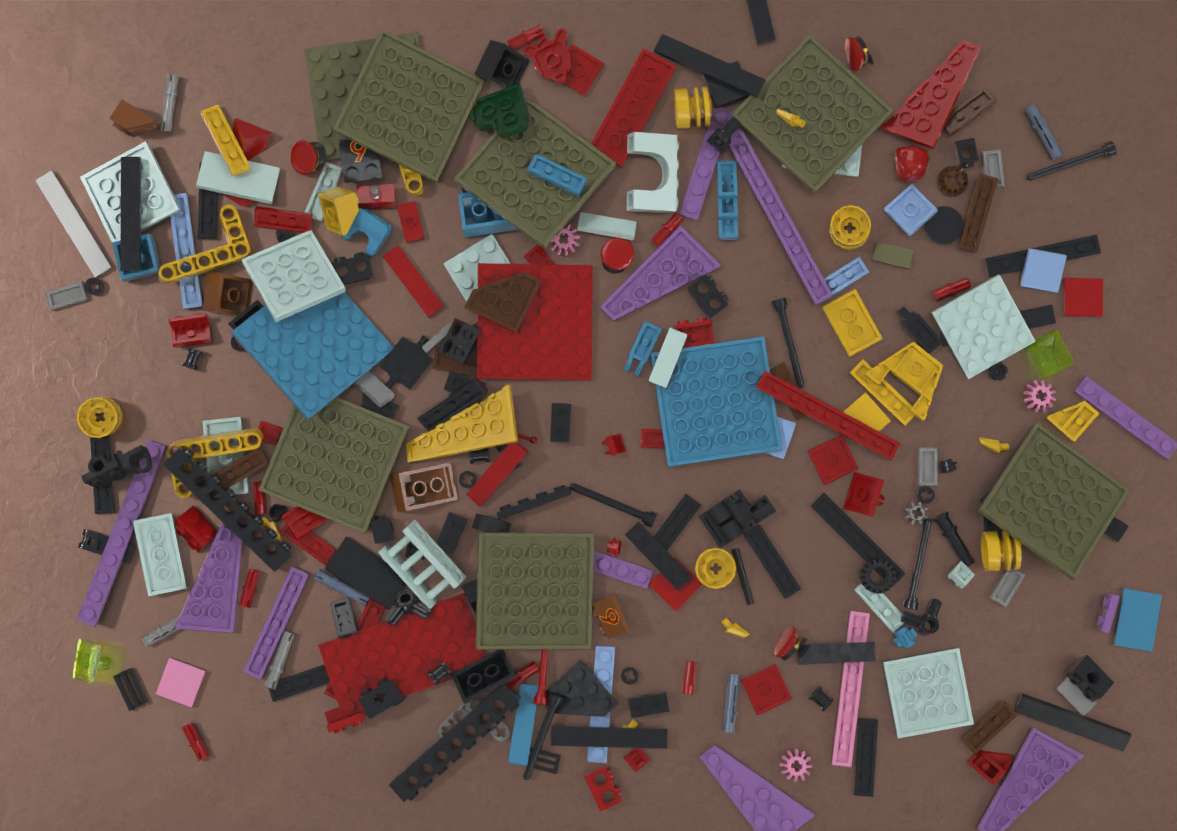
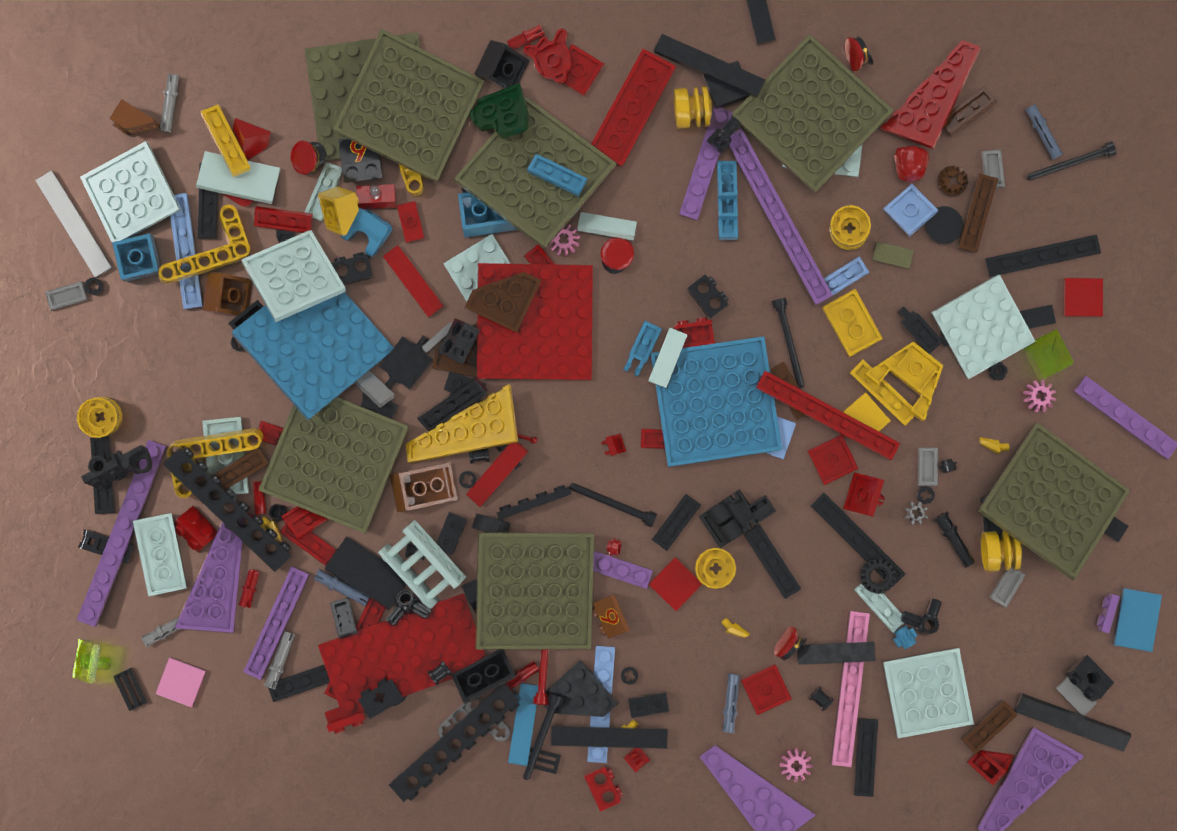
(130, 214): black tile -> none
(190, 330): red bracket -> none
(194, 365): black bush -> none
(195, 741): red axle -> none
(382, 529): black brick -> none
(560, 423): black brick -> none
(658, 555): black plate -> none
(663, 149): light aqua arch -> none
(667, 229): red axle -> none
(667, 269): medium lavender wing -> none
(689, 678): red piece -> none
(742, 575): black bar -> none
(791, 119): yellow bar -> none
(911, 600): black piece -> none
(951, 289): red axle -> none
(961, 575): light aqua tile -> none
(967, 144): black brick -> none
(1043, 270): light blue tile -> none
(1073, 420): yellow wing -> none

